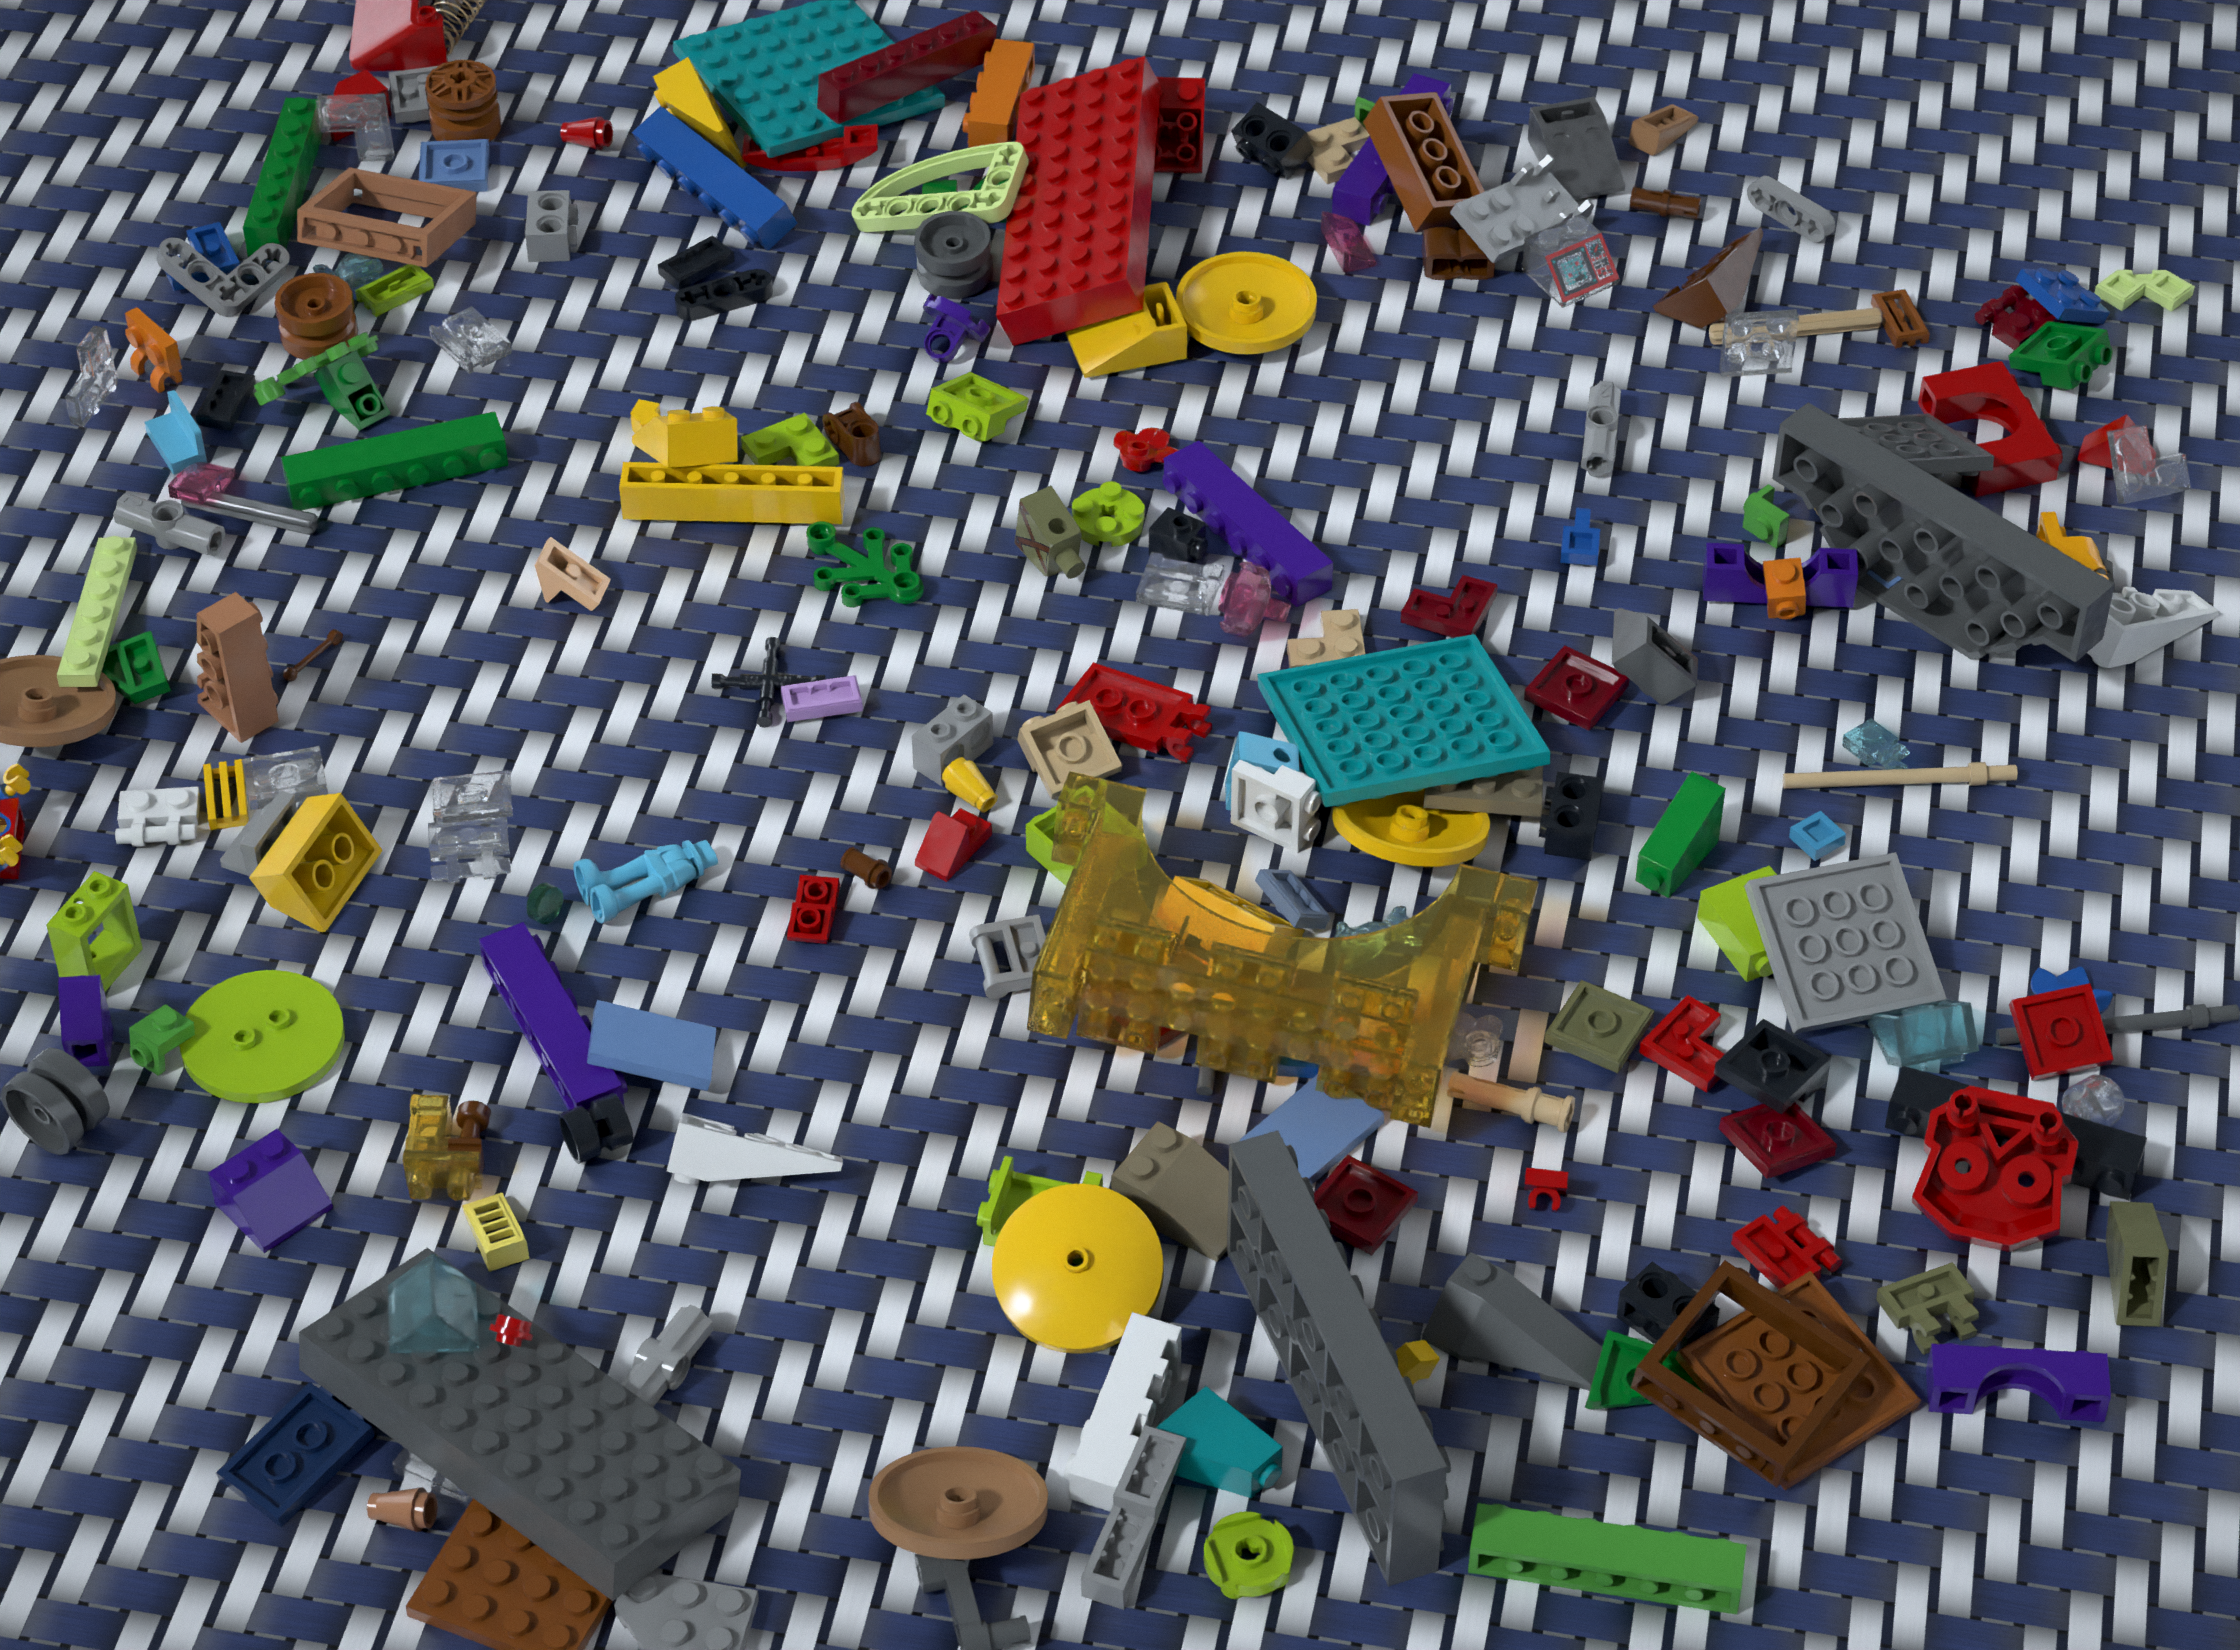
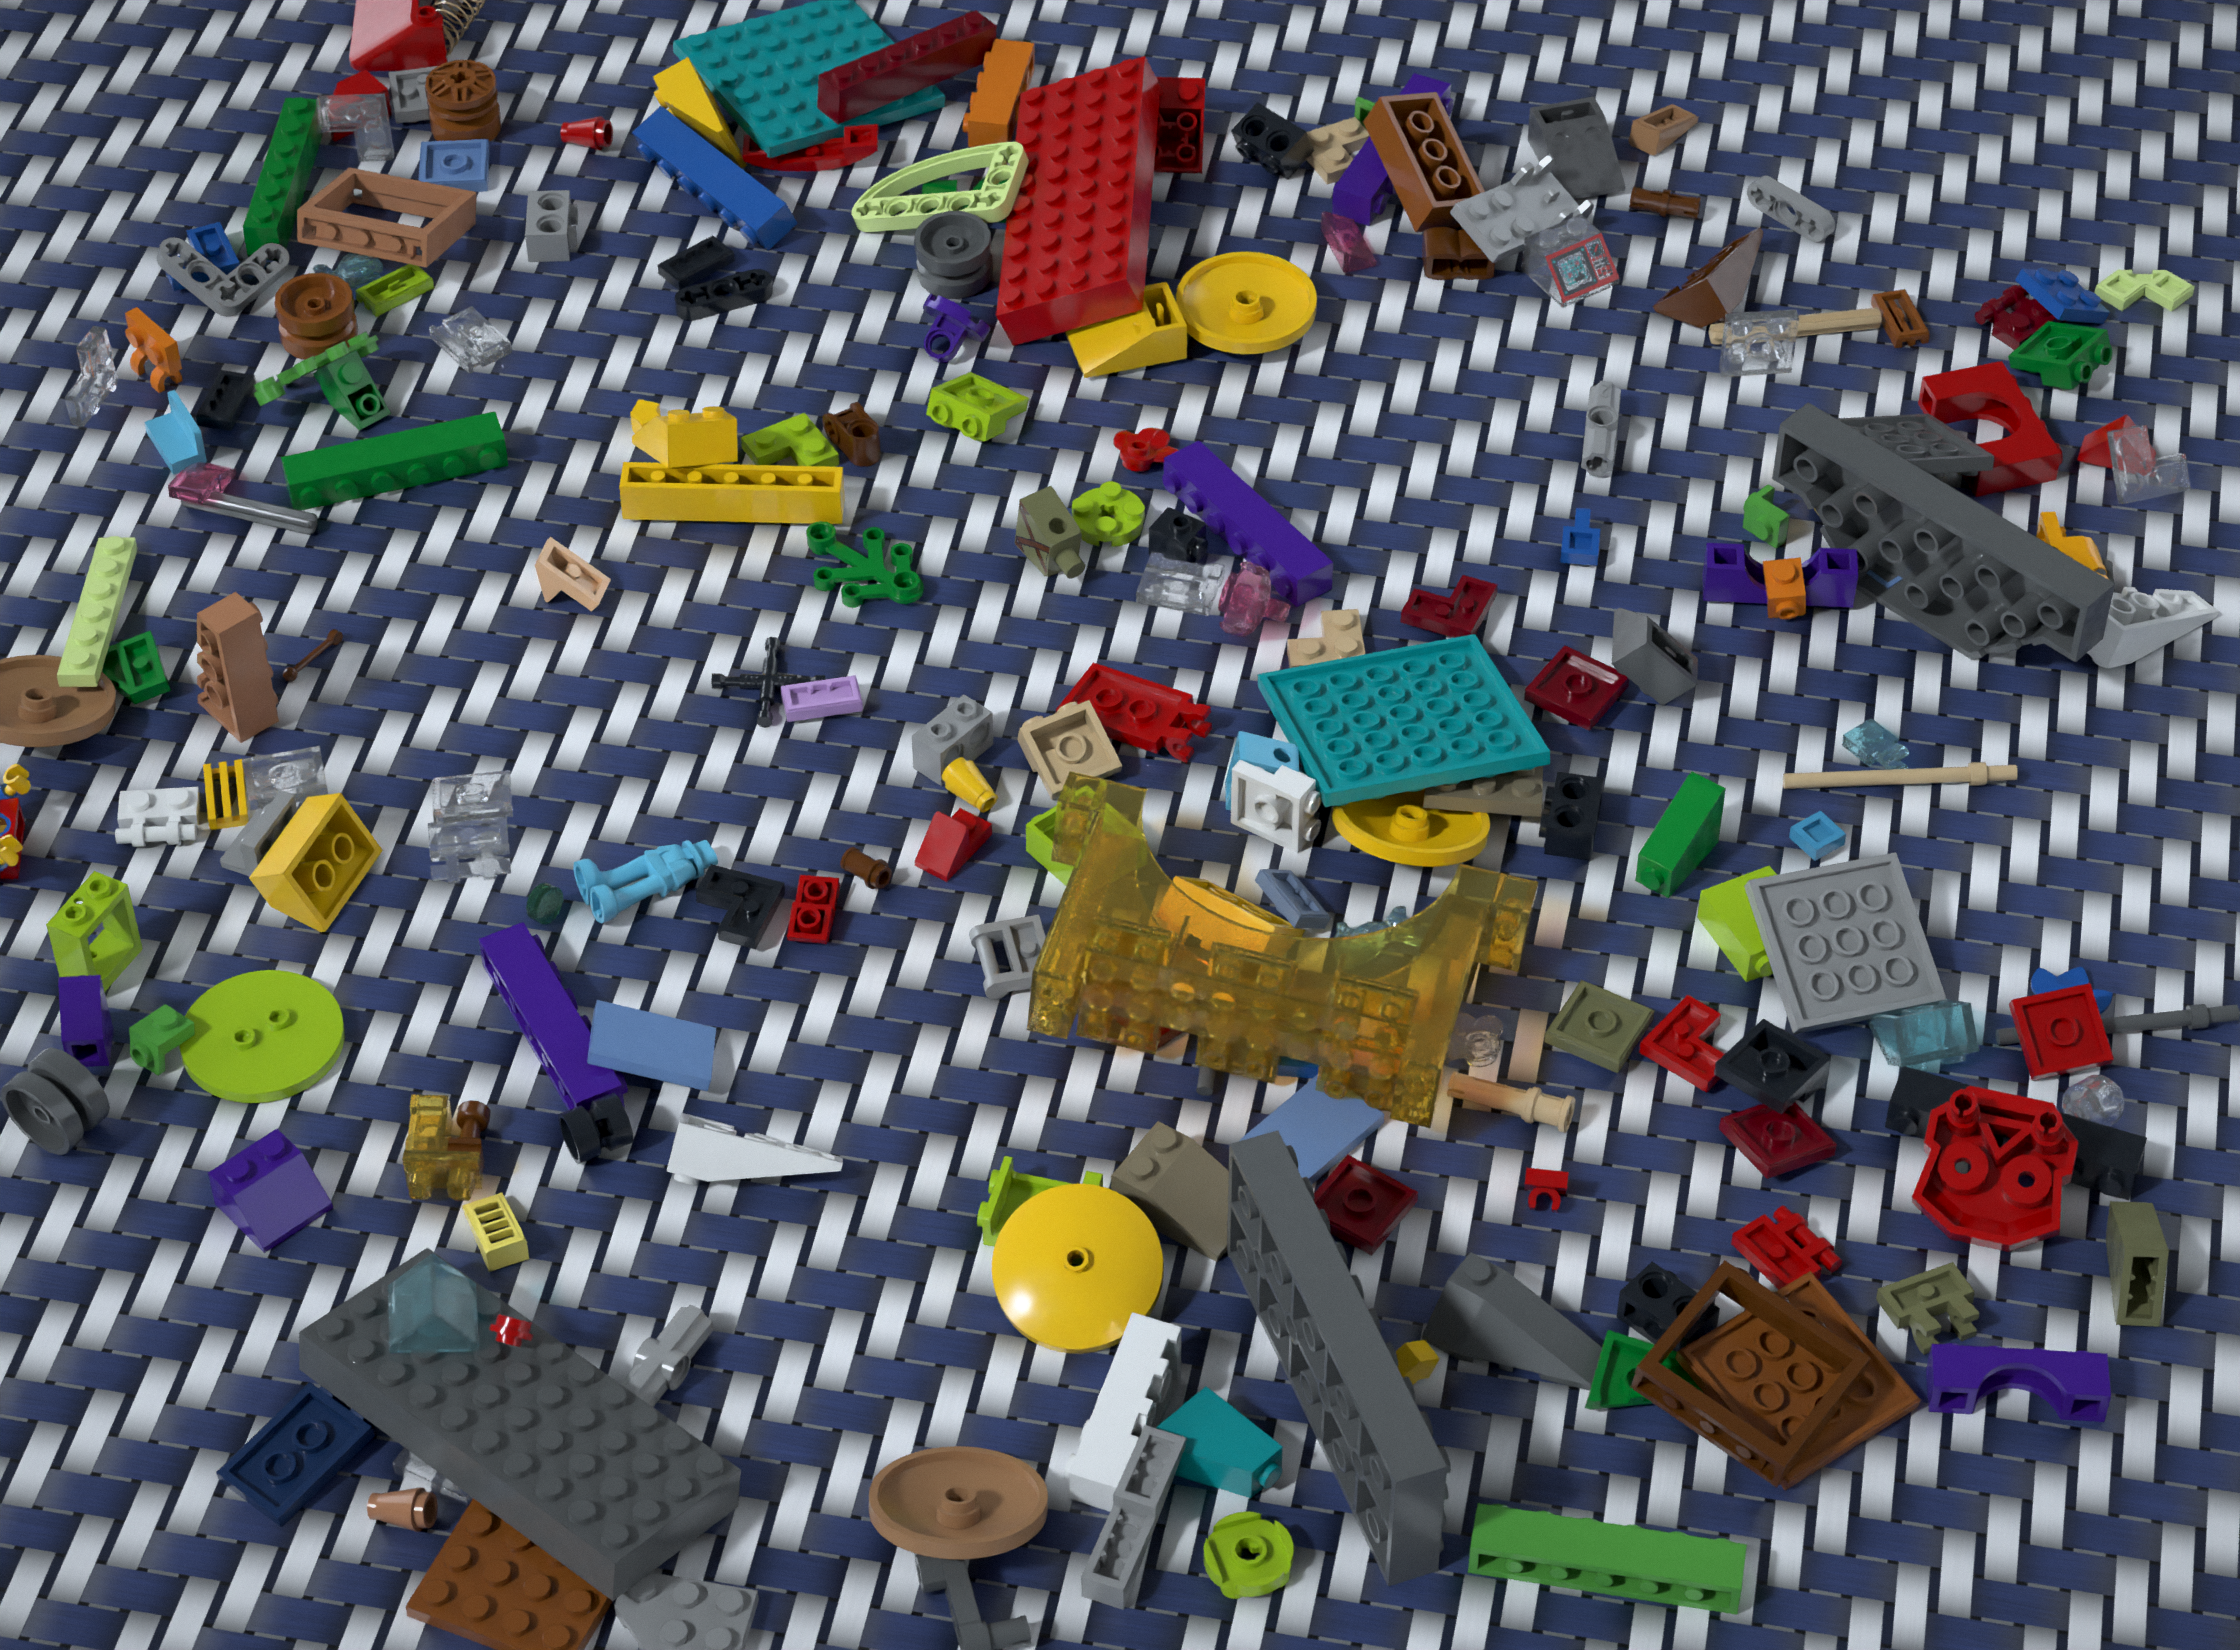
(169, 524): light grey piece -> none
(748, 899): none -> black plate

